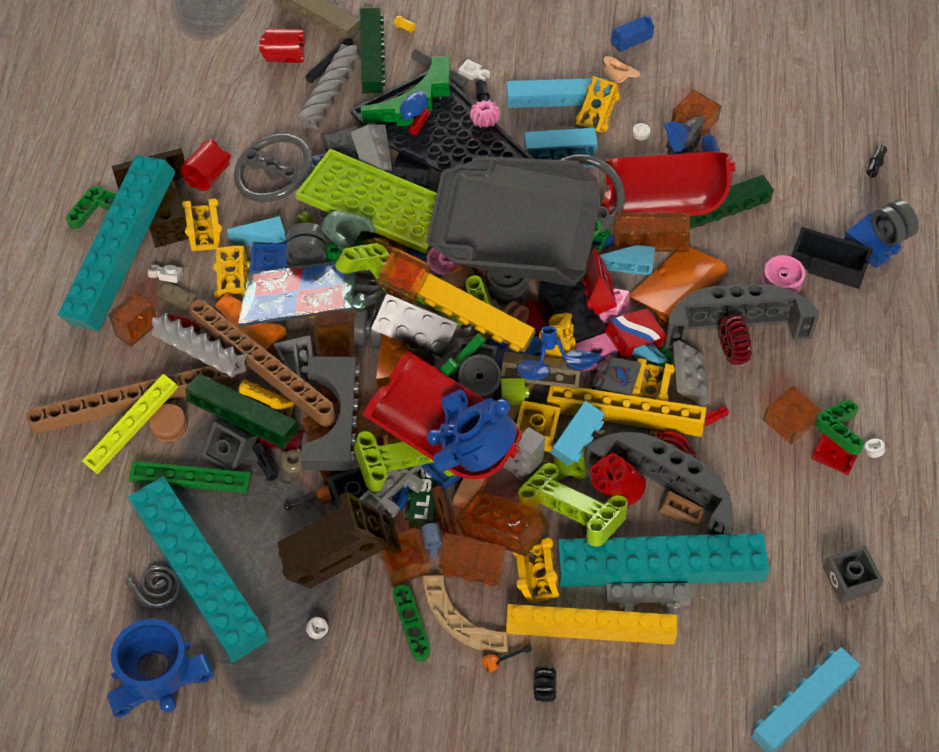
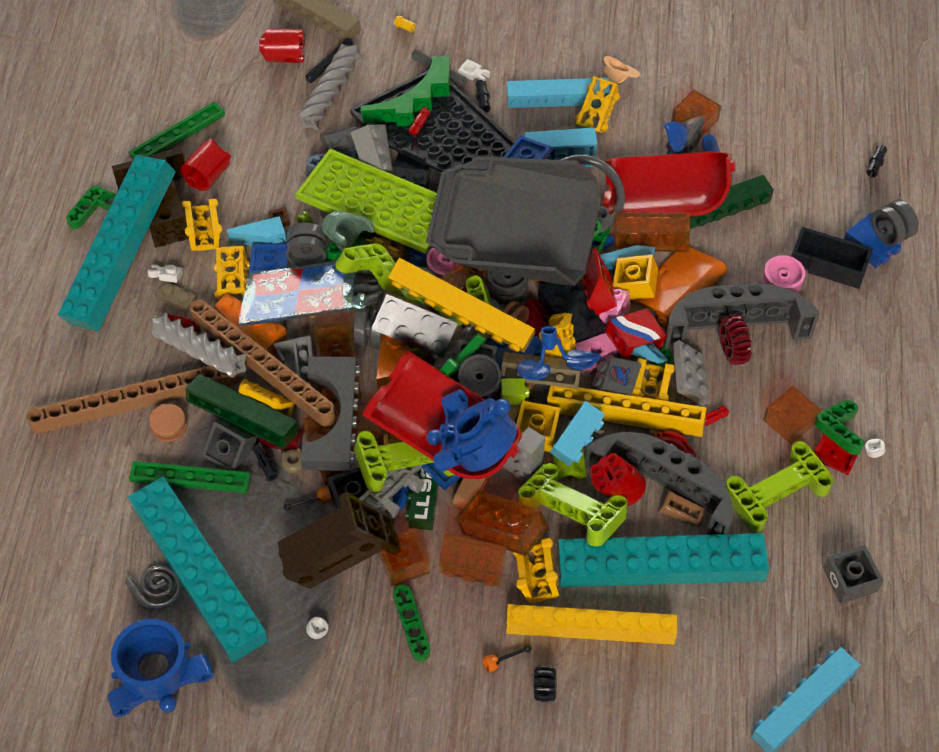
(130, 424): neon yellow plate -> none
(132, 318): clear orange brick -> none
(179, 131): none -> green plate
(273, 167): dark grey piece -> none
(282, 212): none -> reddish brown tile
(371, 50): dark green brick -> none
(404, 275): clear orange brick -> none
(413, 105): blue arm -> none
(432, 539): sand blue piece -> none
(438, 493): reddish brown pin -> none
(456, 623): tan tile -> none
(485, 113): bright pink gear -> none
(528, 149): none -> blue plate
(632, 33): blue brick -> none
(637, 276): none -> yellow brick
(641, 131): white tile -> none
(648, 594): light grey hinge -> none
(779, 486): none -> lime beam

